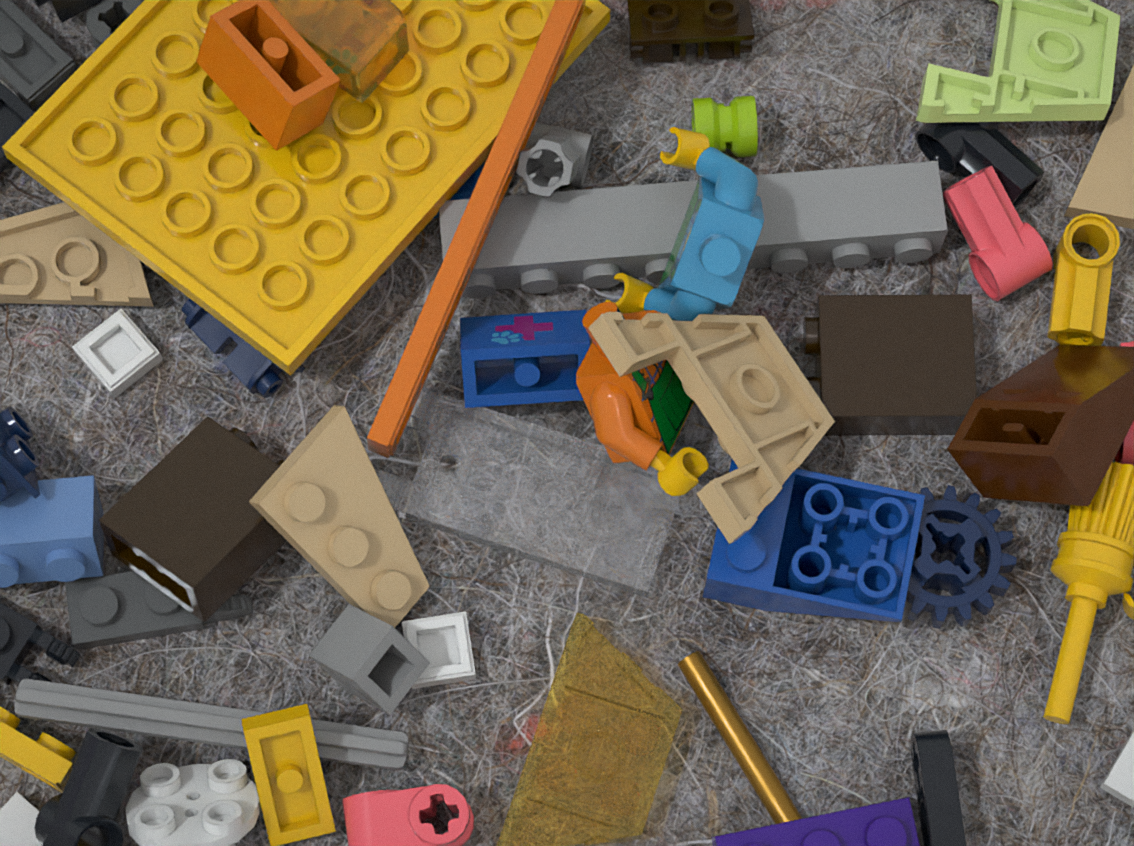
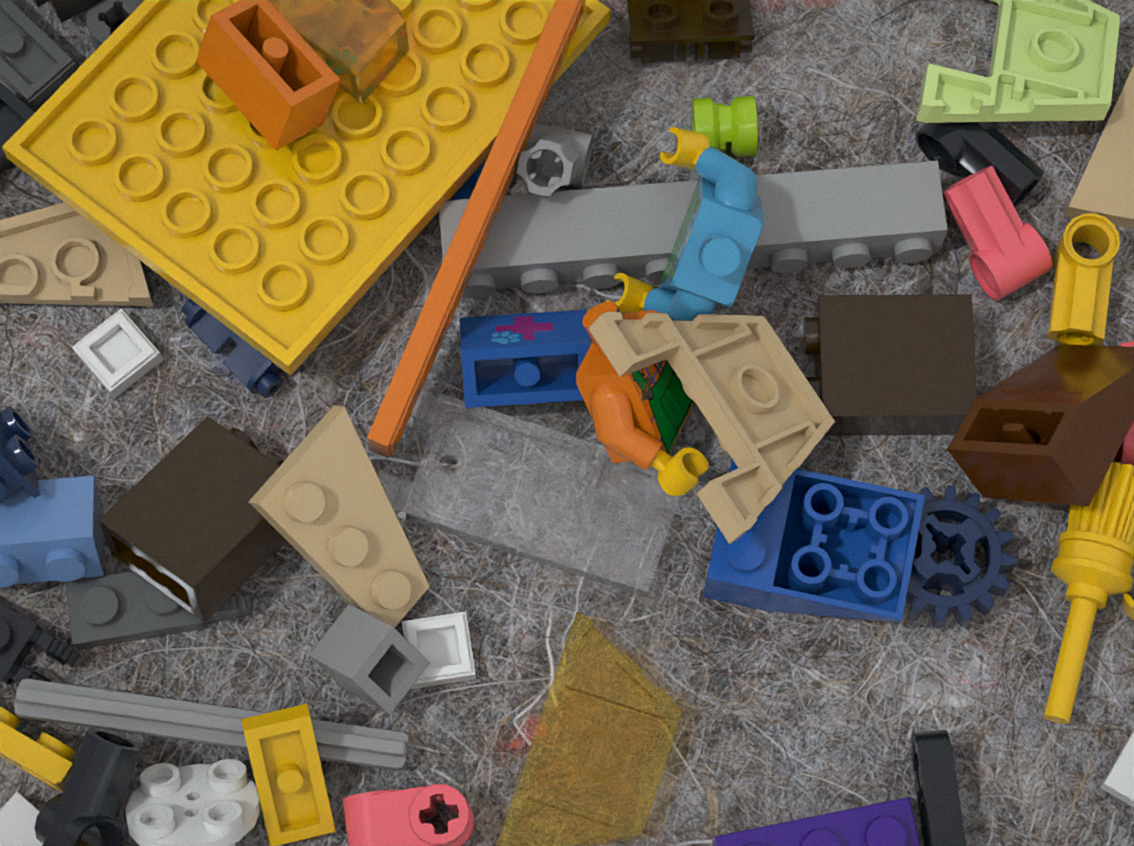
(738, 738): pearl gold bar -> none

